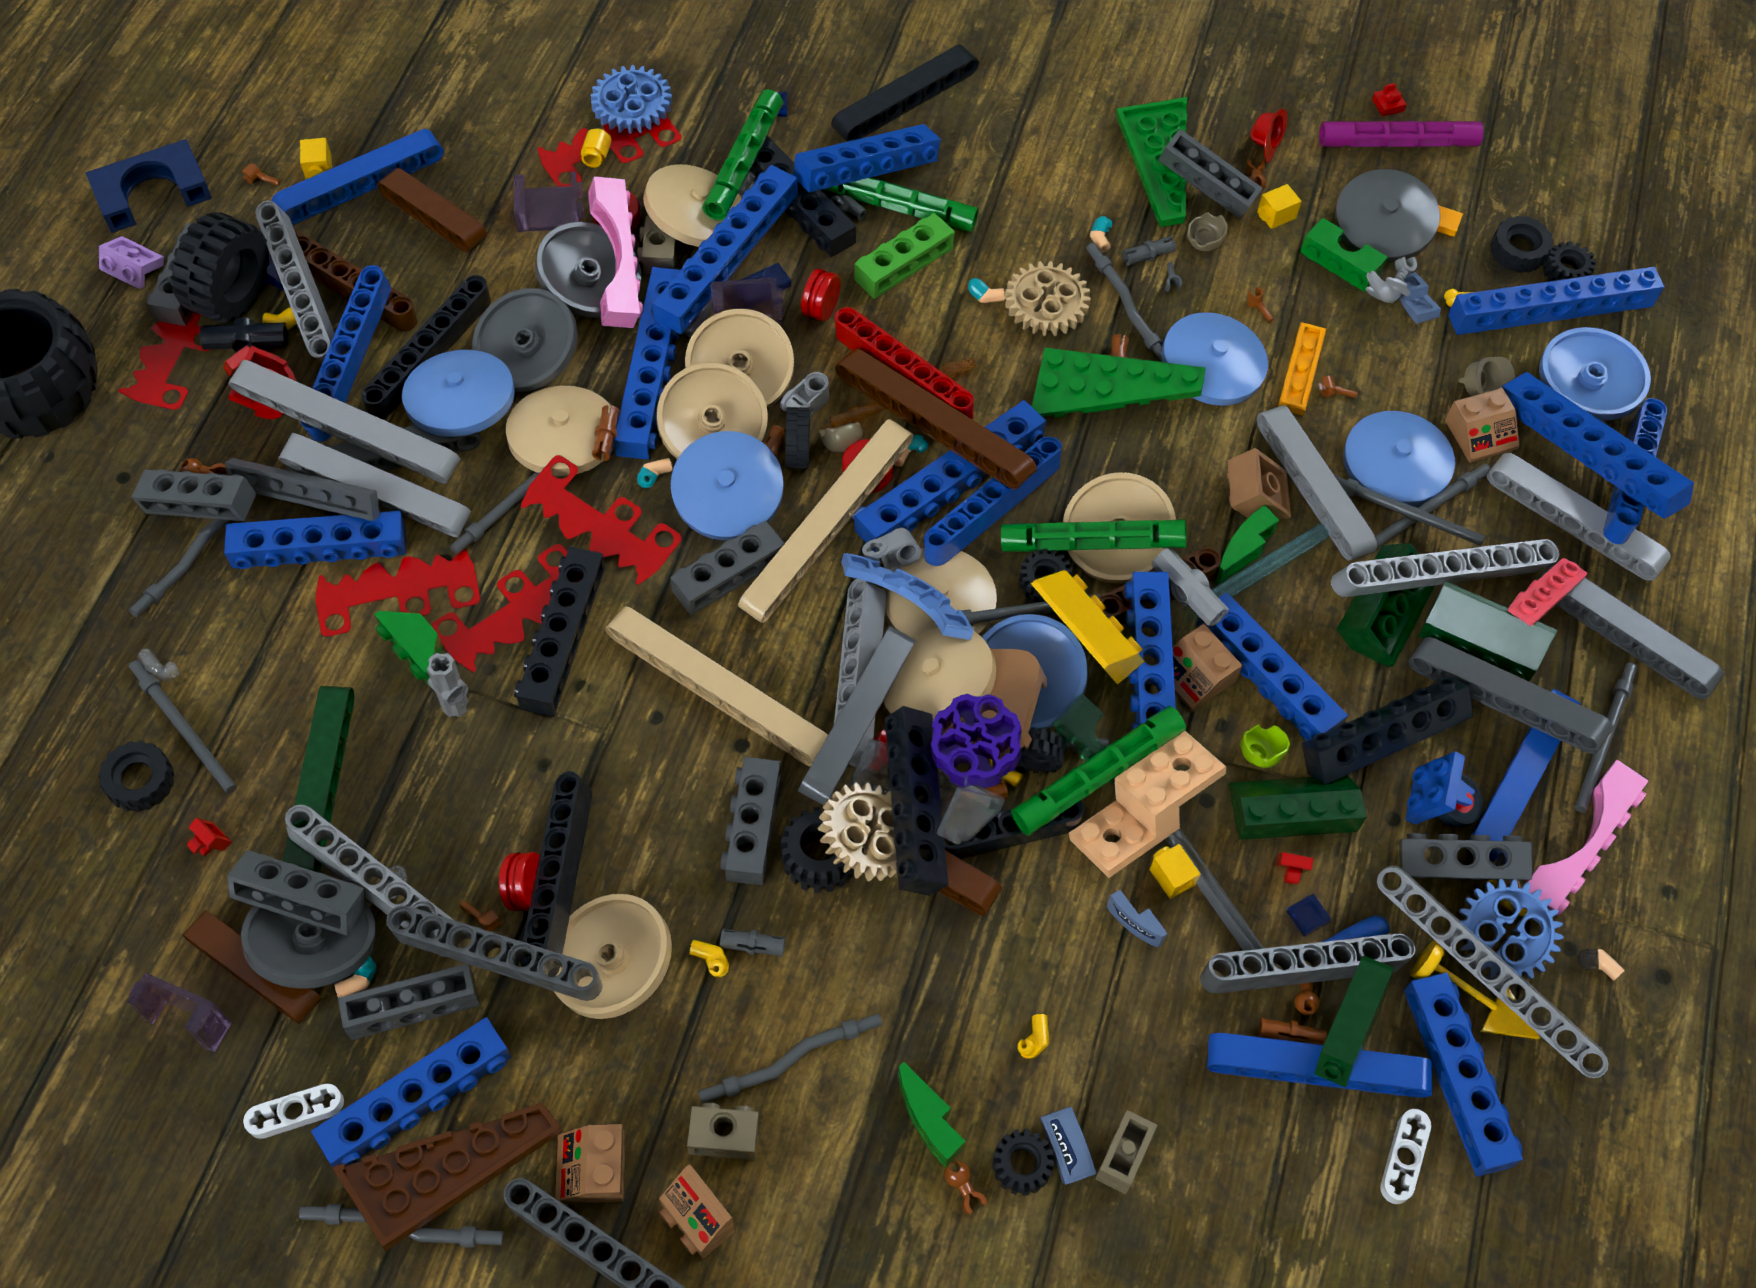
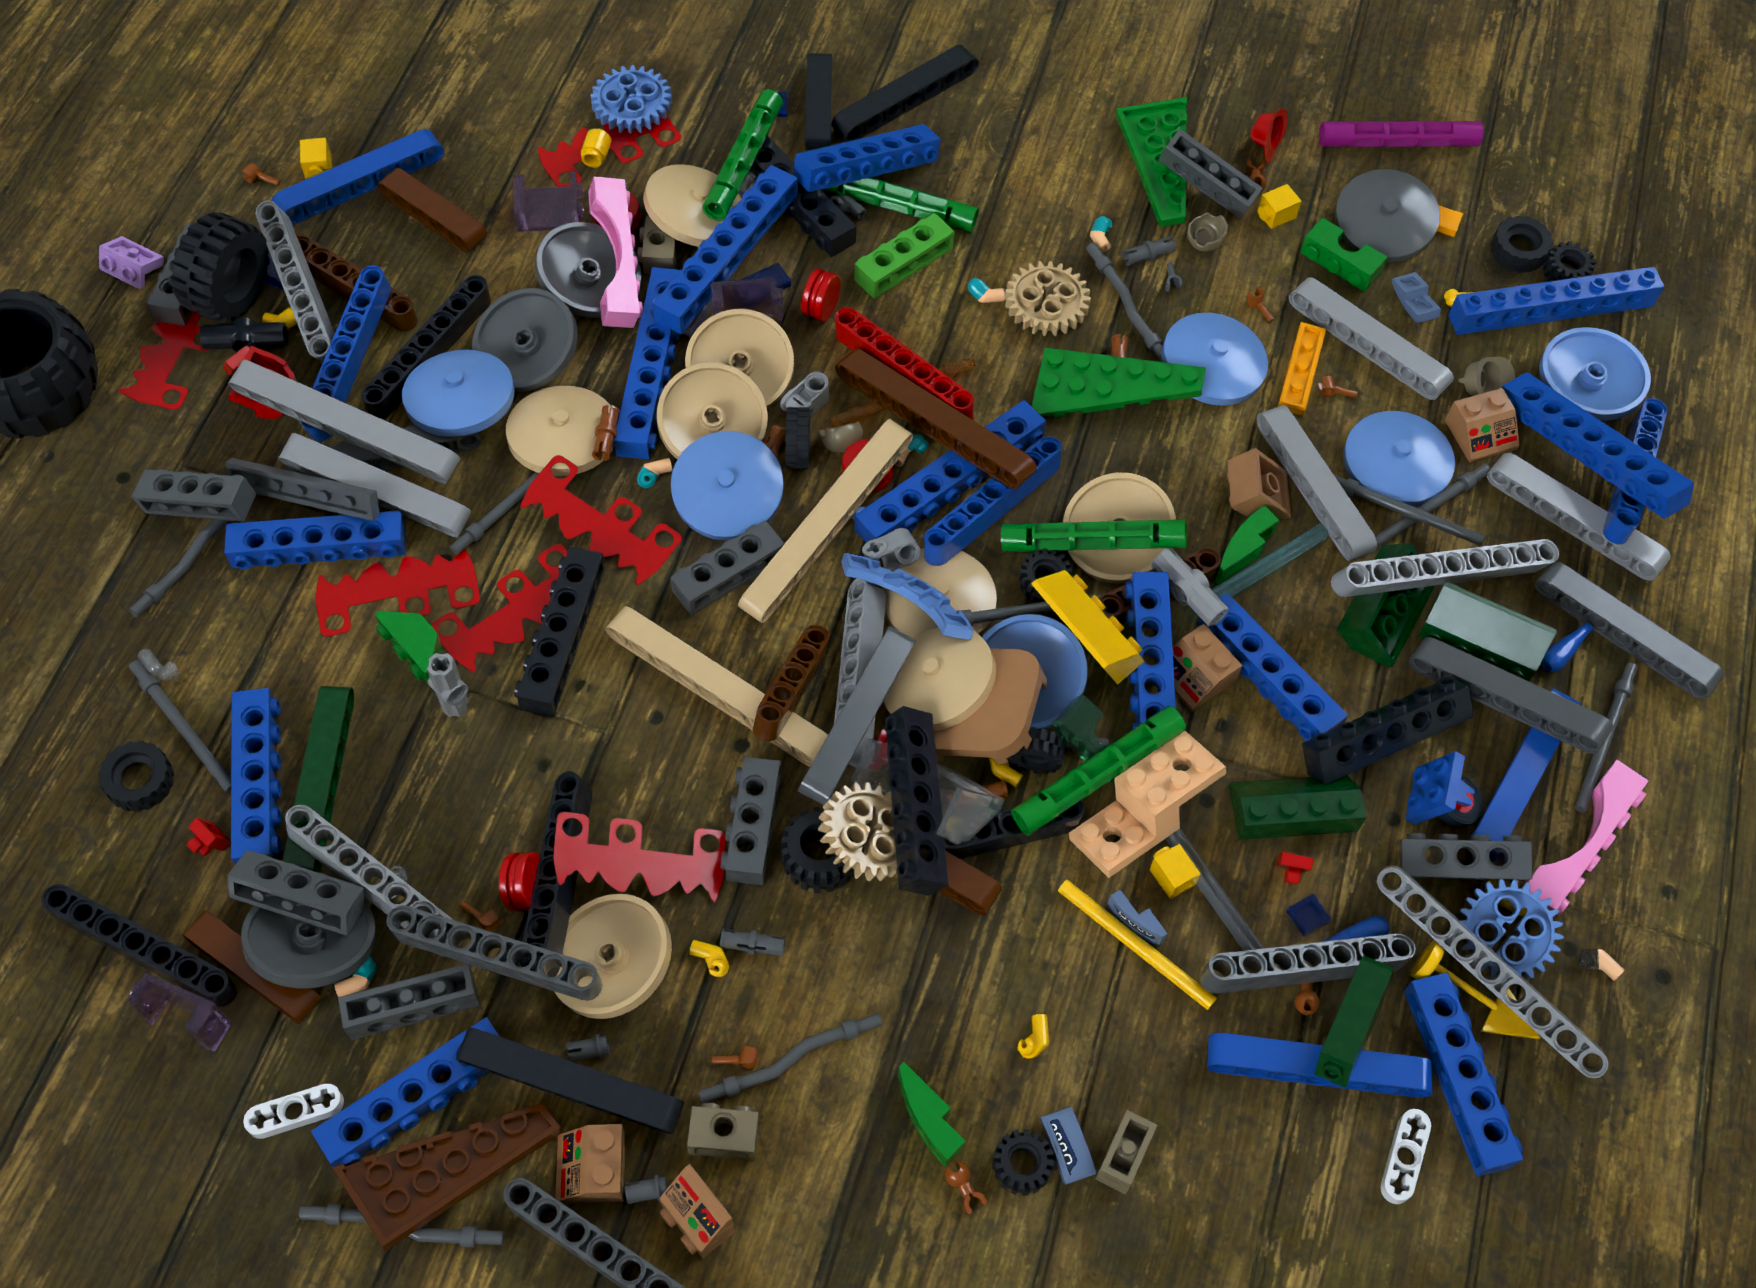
(116, 181): dark blue arch -> none
(128, 935): none -> black beam
(195, 466): dark orange arm -> none
(247, 709): none -> blue brick
(570, 1080): none -> black beam
(589, 1048): none -> dark grey pin
(622, 861): none -> piece
(646, 1189): none -> dark grey pin
(747, 1059): none -> dark orange hand
(790, 683): none -> reddish brown beam
(818, 101): none -> black beam
(956, 744): dark purple connector -> none
(1137, 944): none -> yellow piece
(1264, 746): lime hair -> none
(1291, 1032): dark orange pin -> none
(1371, 338): none -> light grey beam
(1389, 100): red tile -> none
(1392, 288): light grey piece -> none
(1547, 591): coral bracket -> none
(1562, 651): none -> blue piece

